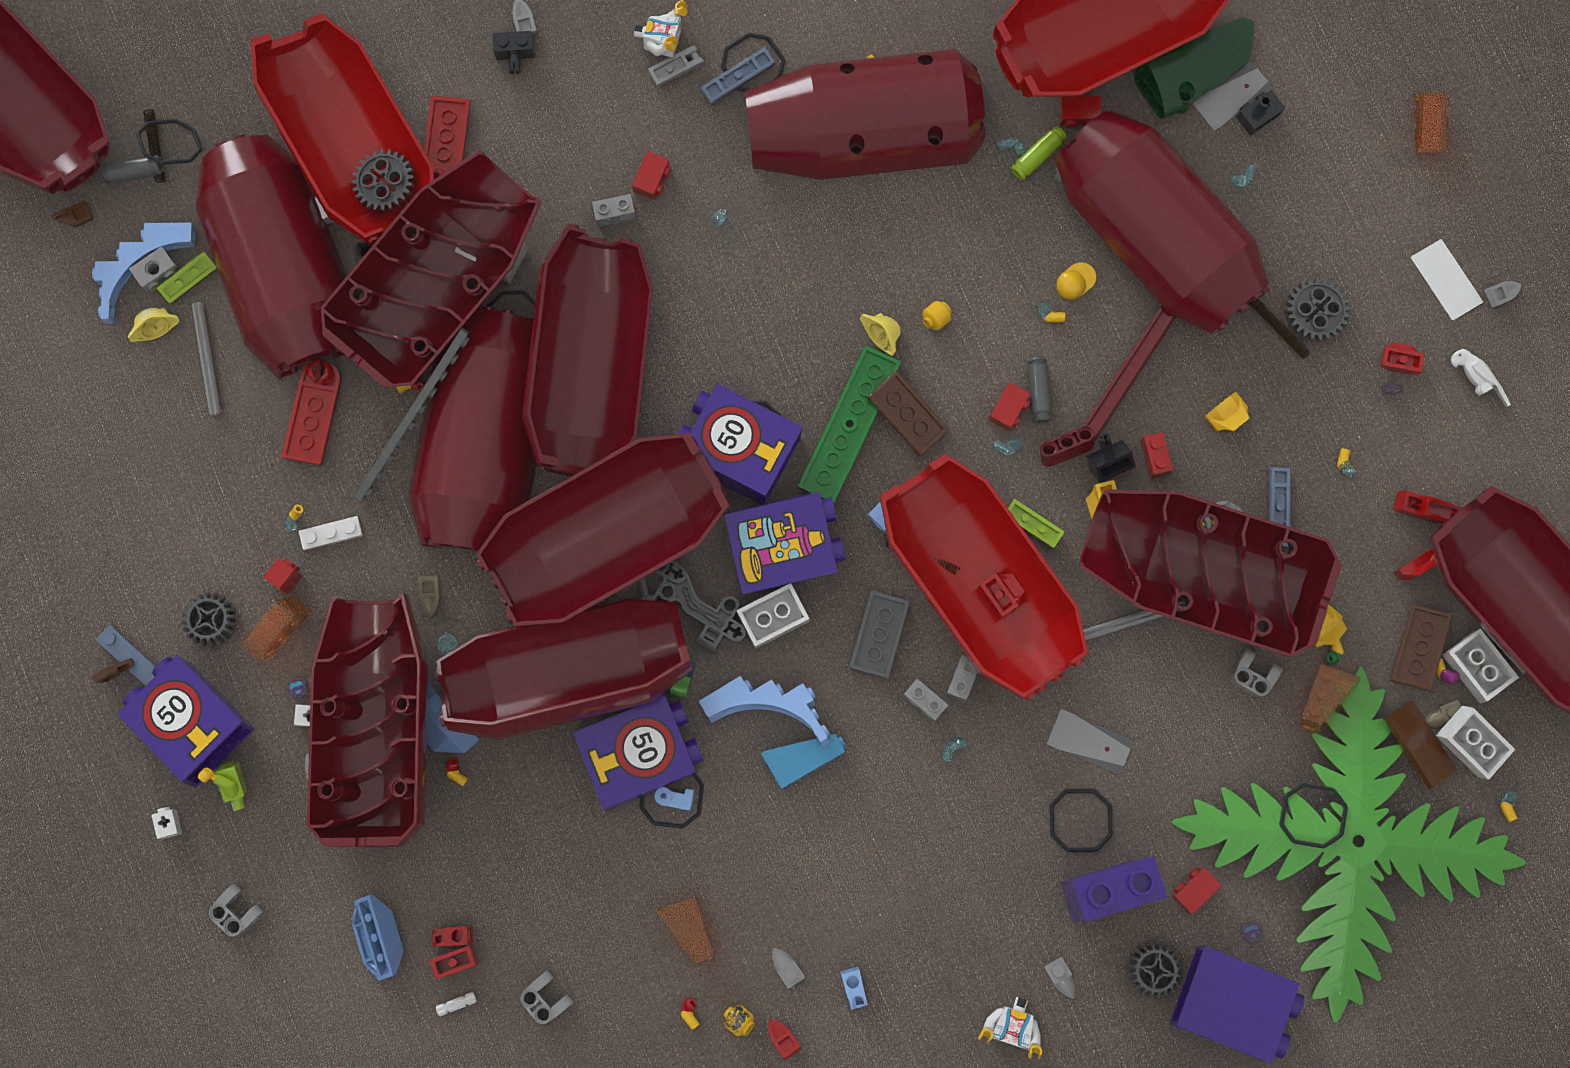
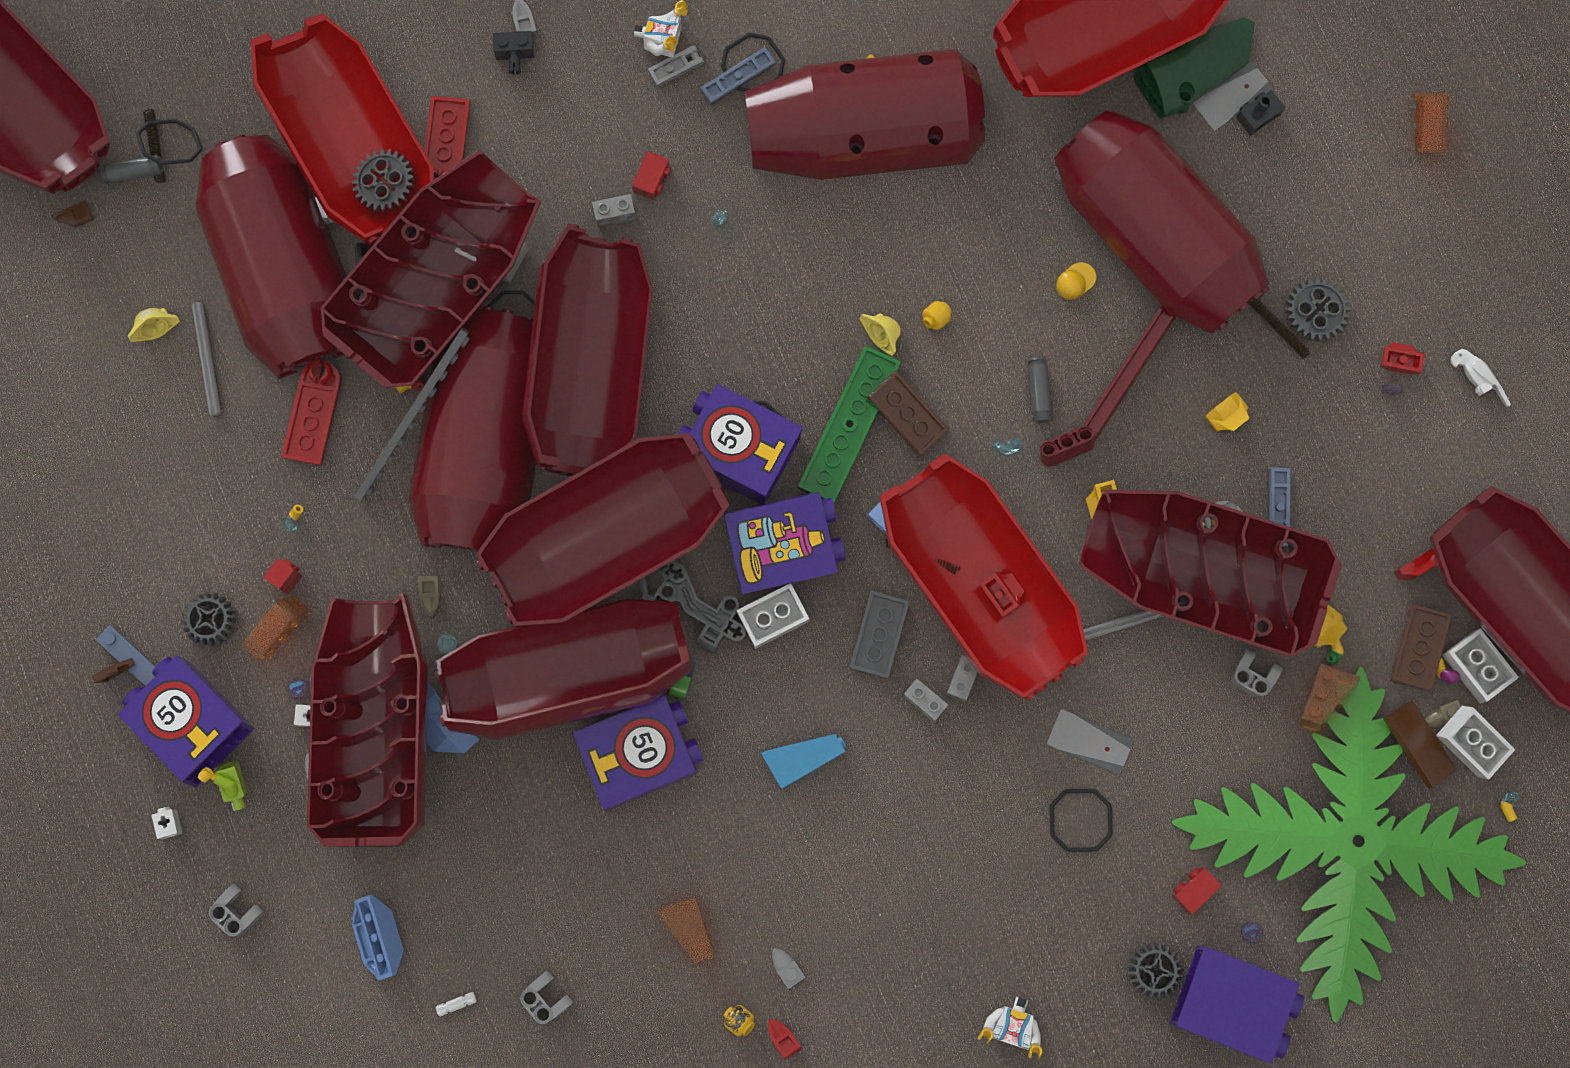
(115, 274): light blue arch -> none
(143, 269): light grey brick -> none
(186, 277): lime plate -> none
(330, 533): white plate -> none
(452, 936): red leg -> none
(453, 772): arm -> none
(454, 962): red brick -> none
(671, 824): black piece -> none
(675, 800): light blue leg -> none
(687, 1012): arm -> none
(737, 697): light blue arch -> none
(854, 987): light blue leg -> none
(951, 746): clear light blue arm -> none
(1009, 406): red brick -> none
(1014, 143): clear light blue arm -> none
(1035, 524): lime plate -> none
(1039, 153): lime axle -> none
(1048, 315): arm -> none
(1061, 977): light grey plate -> none
(1079, 110): red brick -> none
(1110, 459): black brick -> none
(1113, 889): dark purple brick -> none
(1156, 455): red brick -> none
(1246, 178): clear light blue arm -> none
(1341, 833): black piece -> none
(1344, 465): arm -> none
(1424, 507): red slope -> none
(1446, 279): white sticker -> none
(1502, 292): light grey plate -> none

